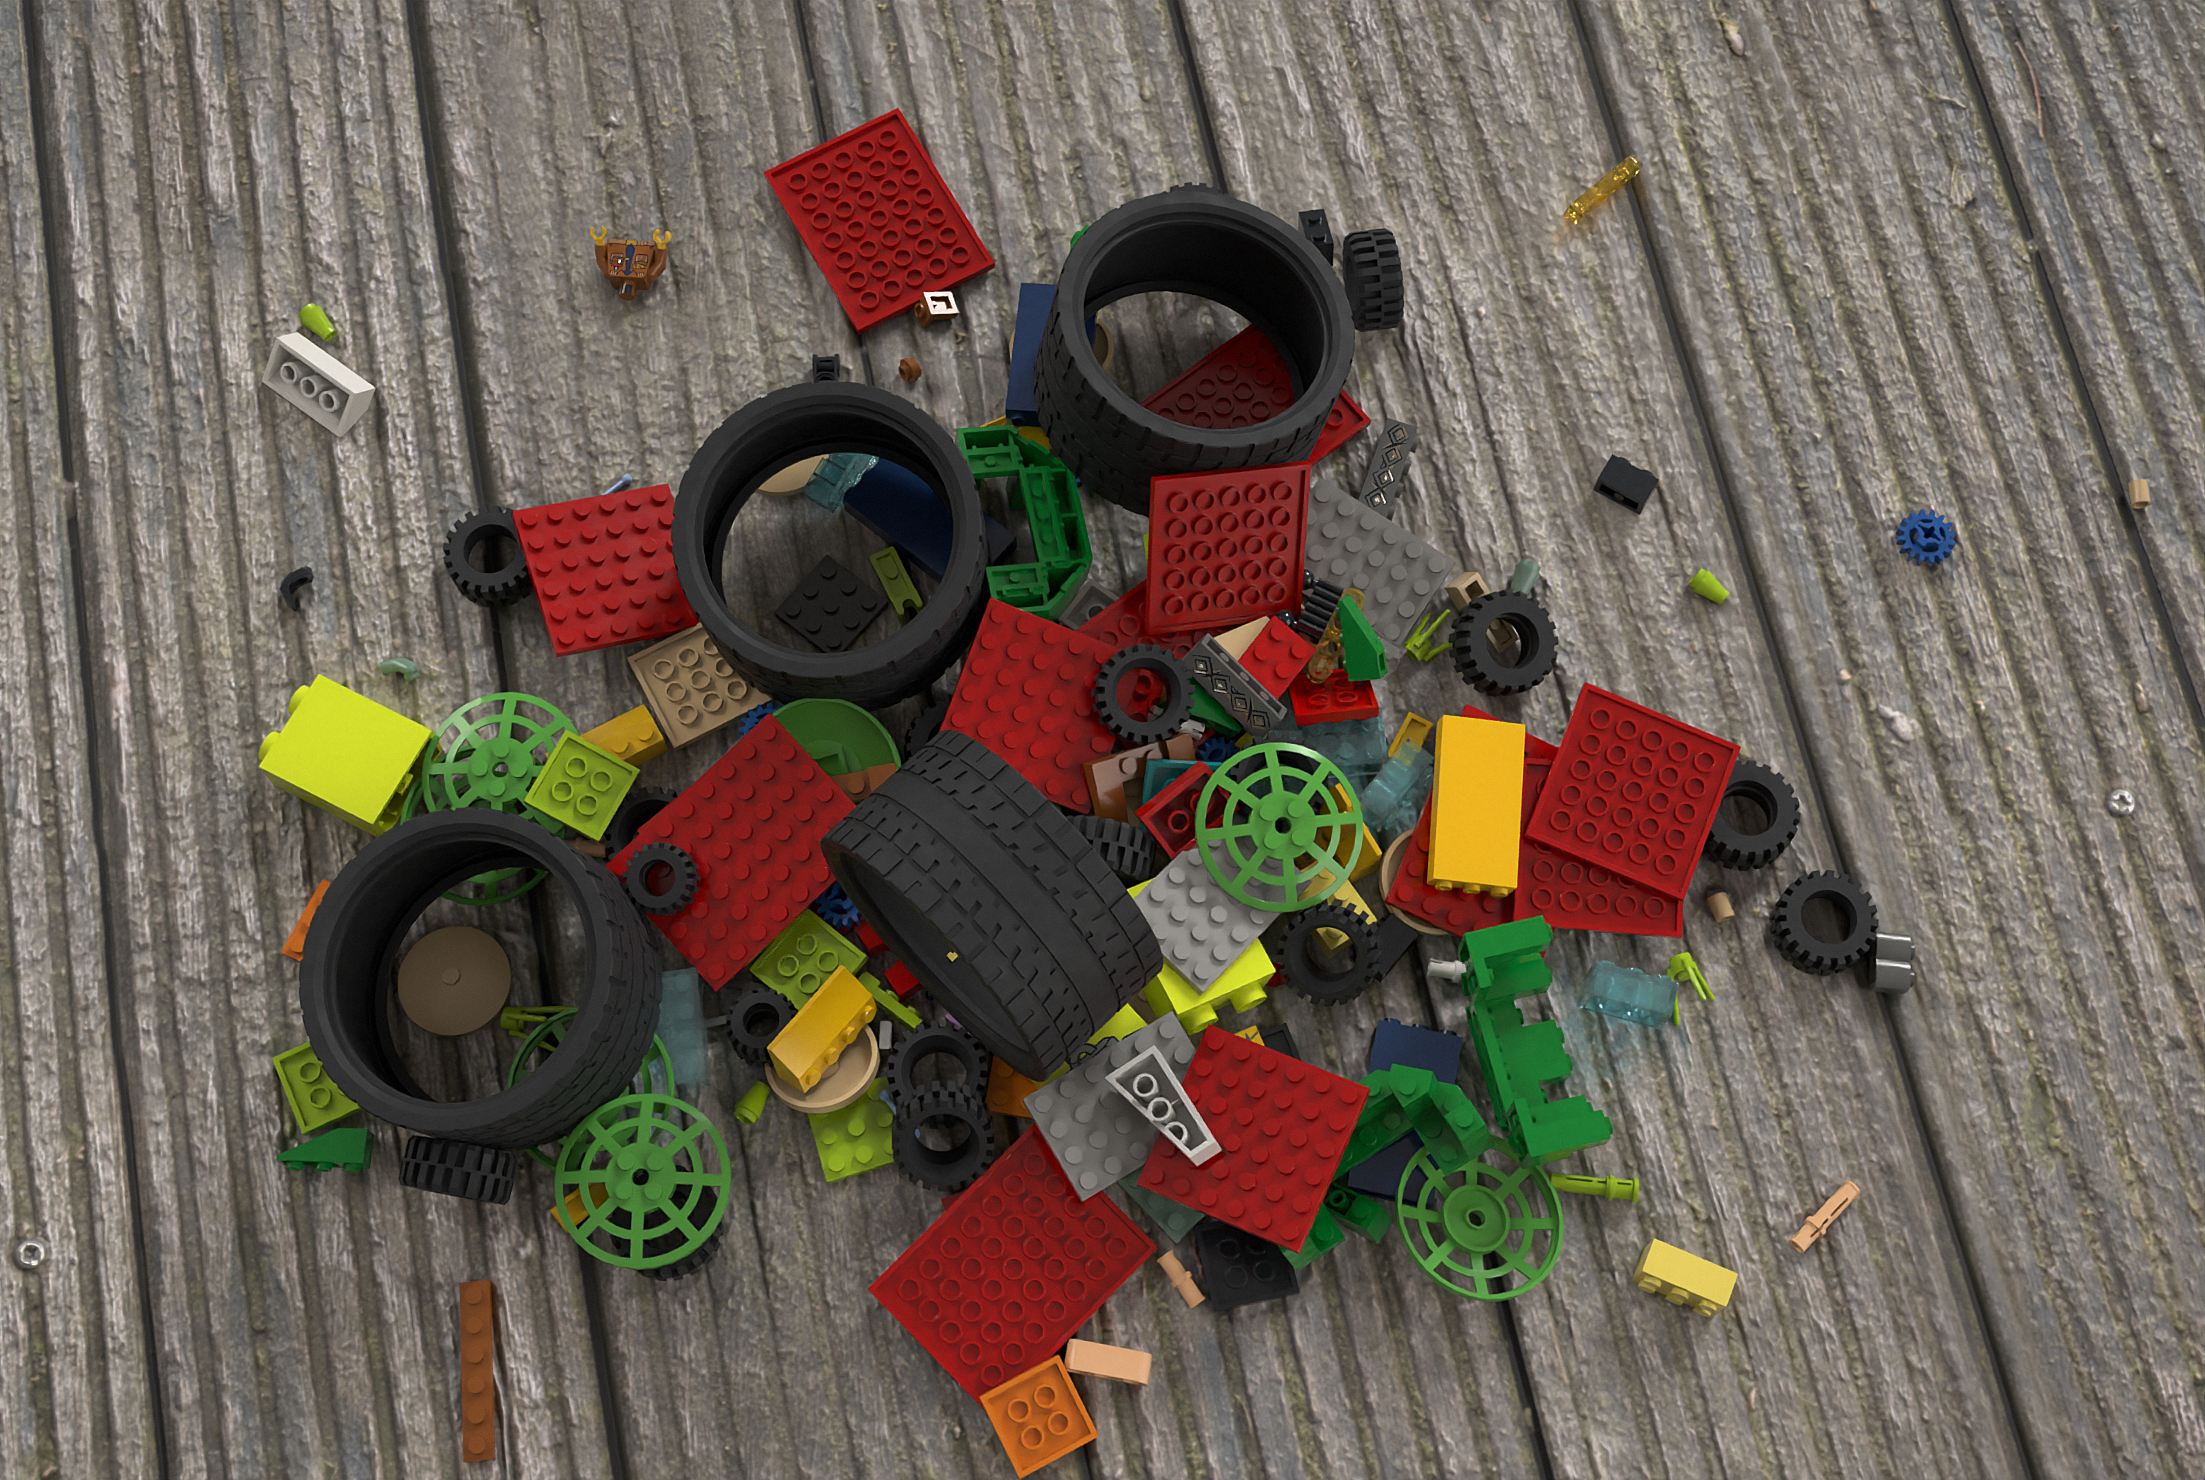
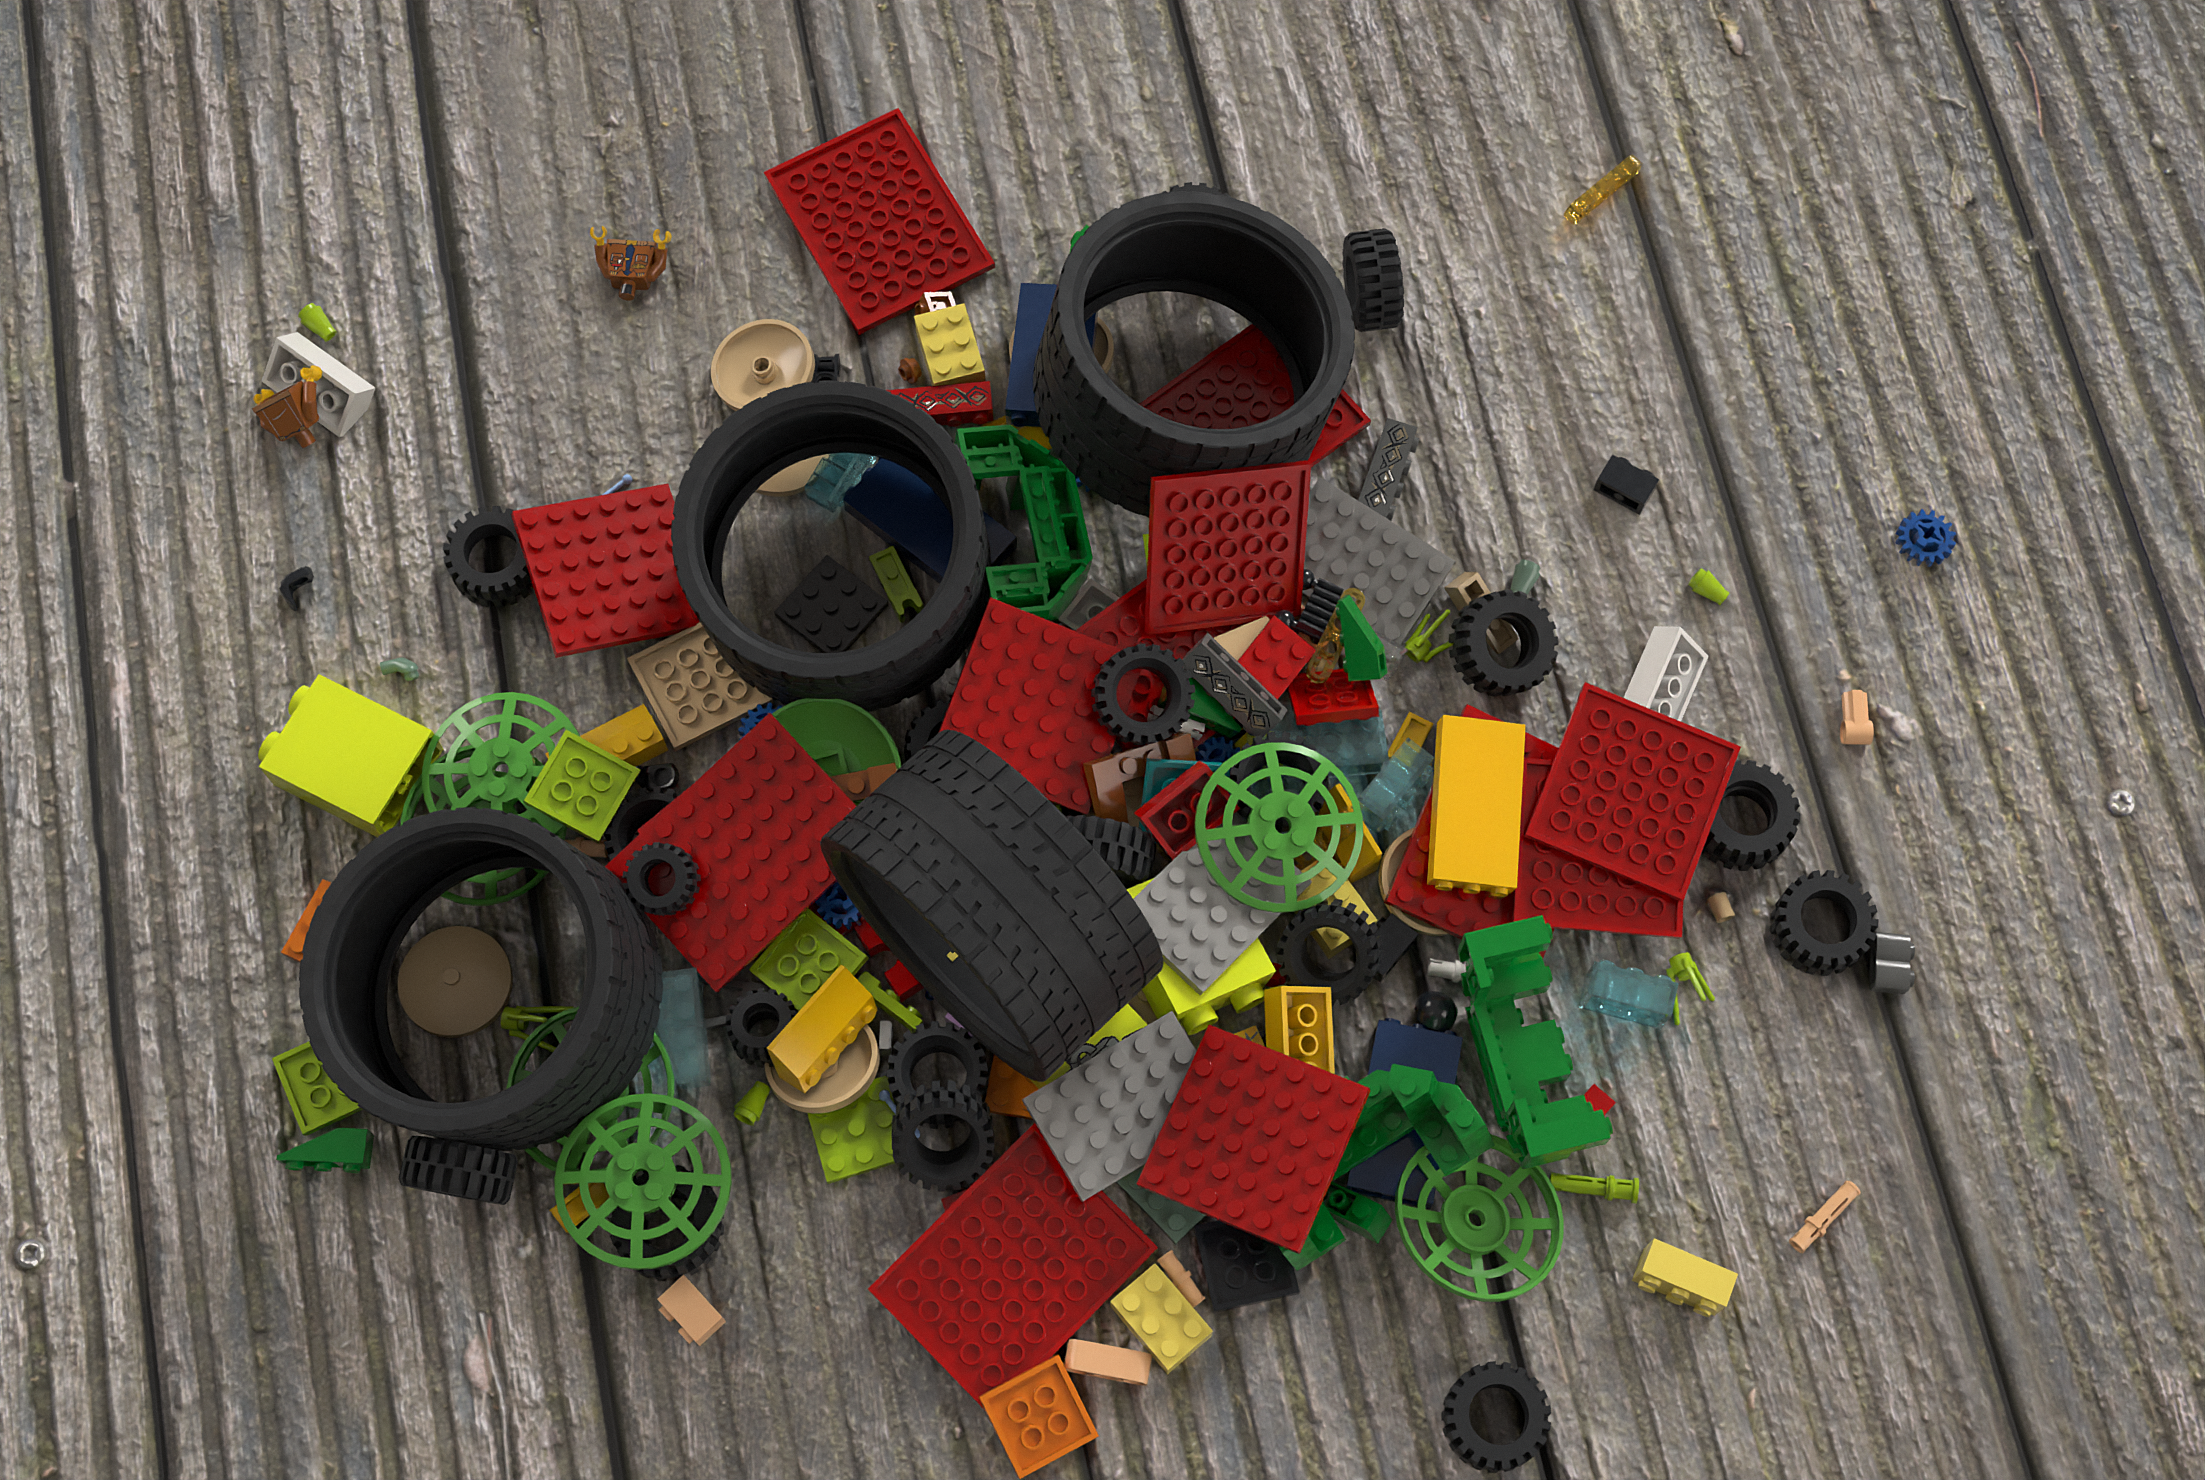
(292, 409): none -> dark orange torso
(477, 1372): dark orange plate -> none
(661, 775): none -> black hair
(690, 1310): none -> light nougat brick
(760, 360): none -> tan dish
(949, 346): none -> light yellow brick
(952, 403): none -> red brick
(1160, 1098): white wedge -> none
(1161, 1318): none -> light yellow brick
(1301, 1024): none -> yellow slope
(1315, 228): black brick -> none
(1436, 1010): none -> black hair
(1463, 1436): none -> black tyre
(1599, 1099): none -> red tile
(1667, 672): none -> white slope
(1855, 726): none -> light nougat piece
(2139, 493): tan hinge -> none

